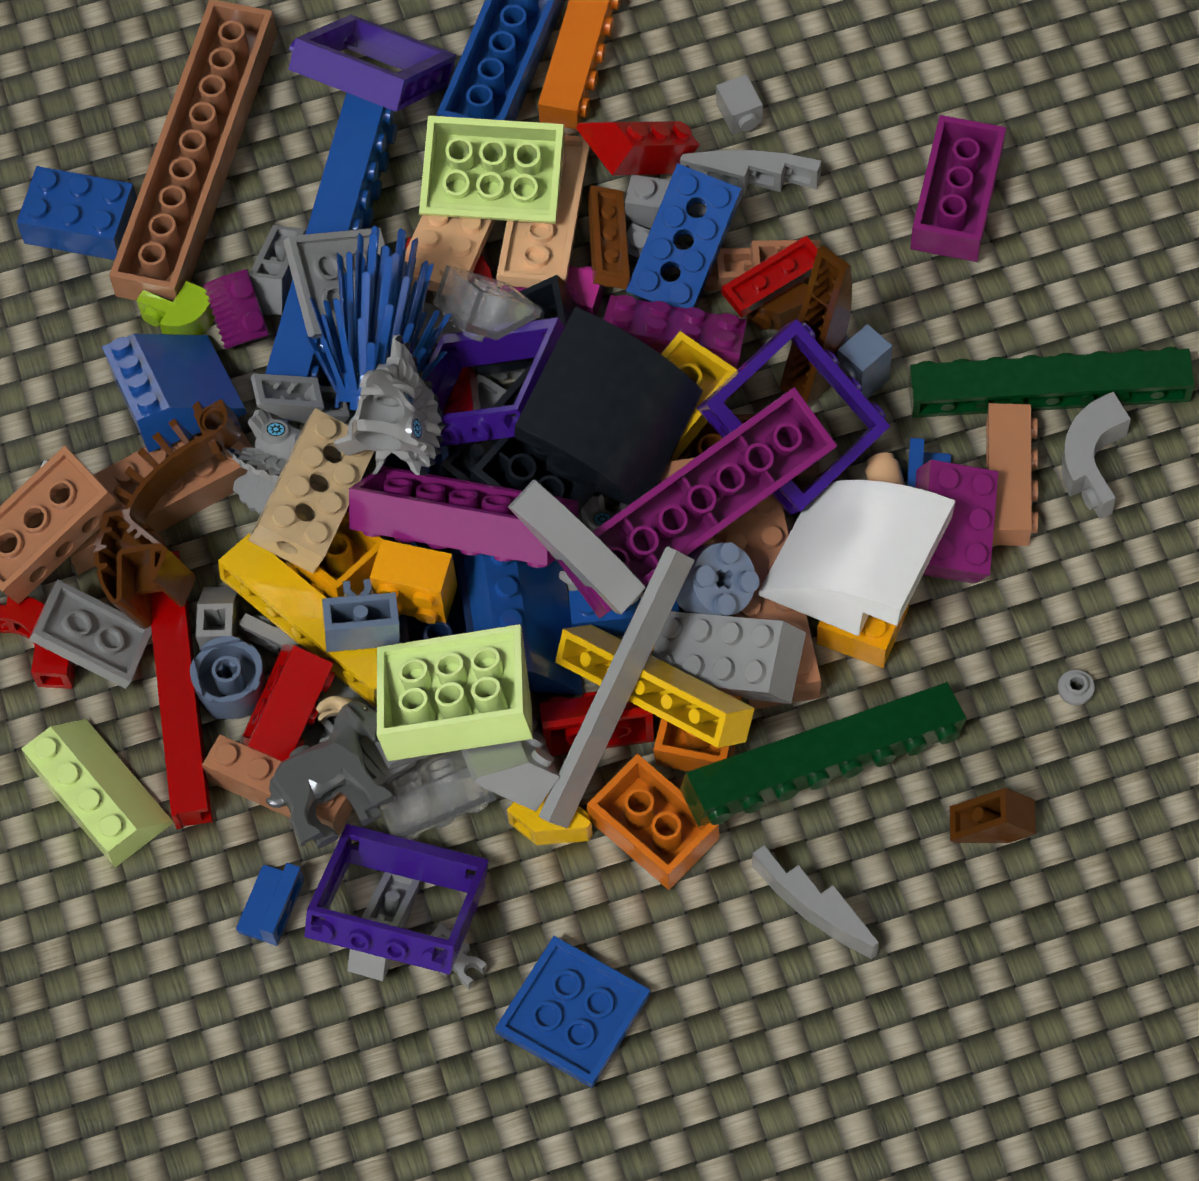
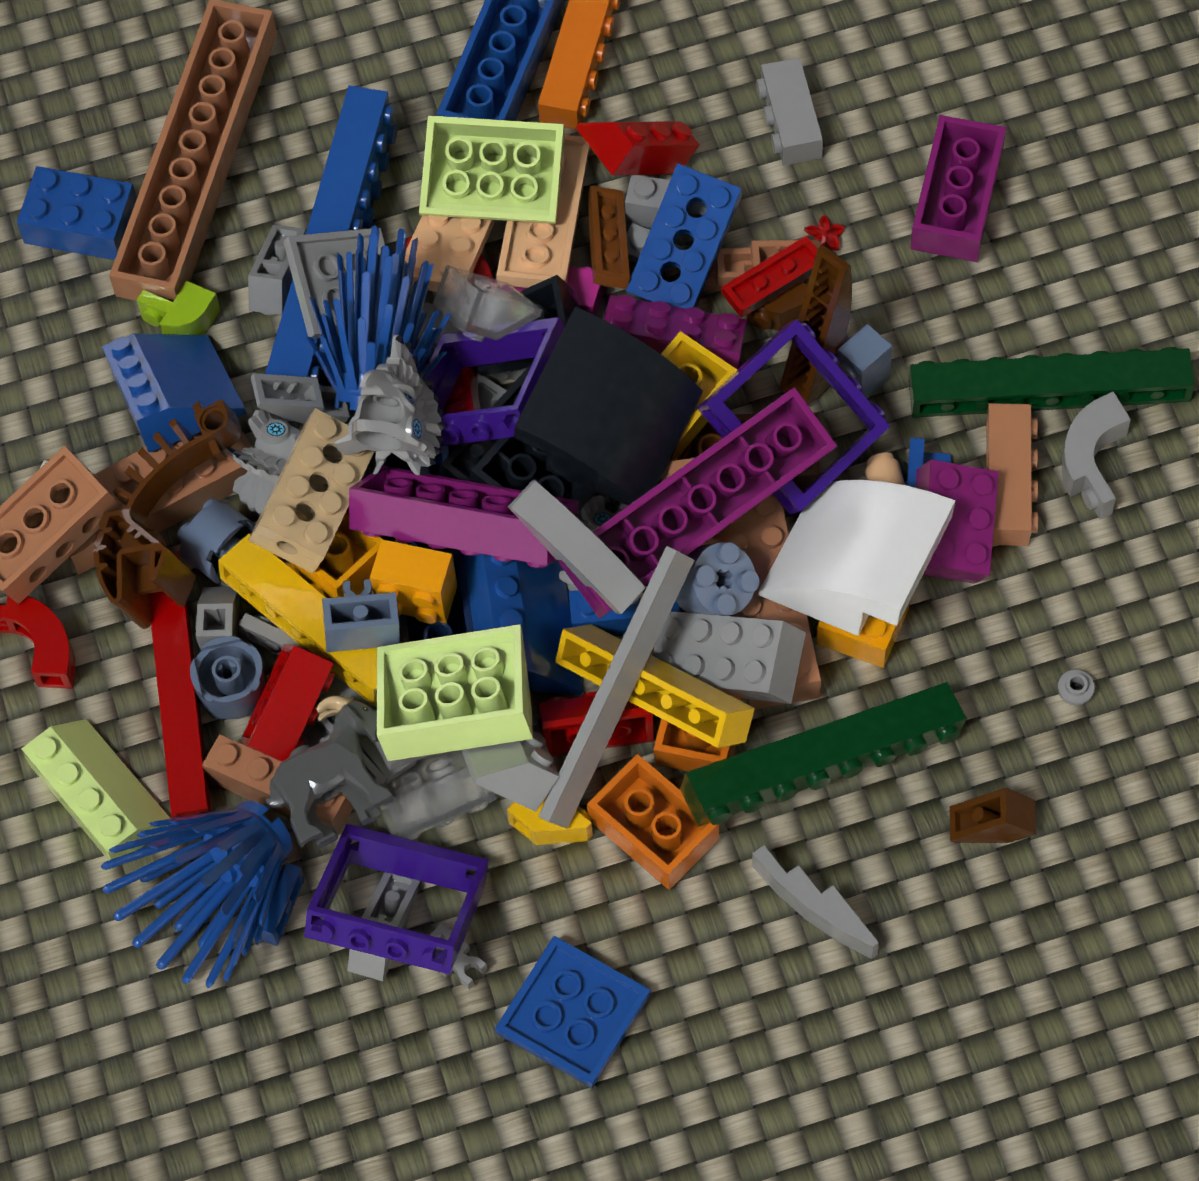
(90, 634): light grey plate -> none
(212, 535): none -> sand blue brick
(236, 309): magenta brick -> none
(239, 854): none -> blue plant
(422, 65): dark purple window -> none
(739, 104): light grey brick -> none
(755, 168): light grey slope -> none
(790, 111): none -> light grey brick
(826, 233): none -> red plant

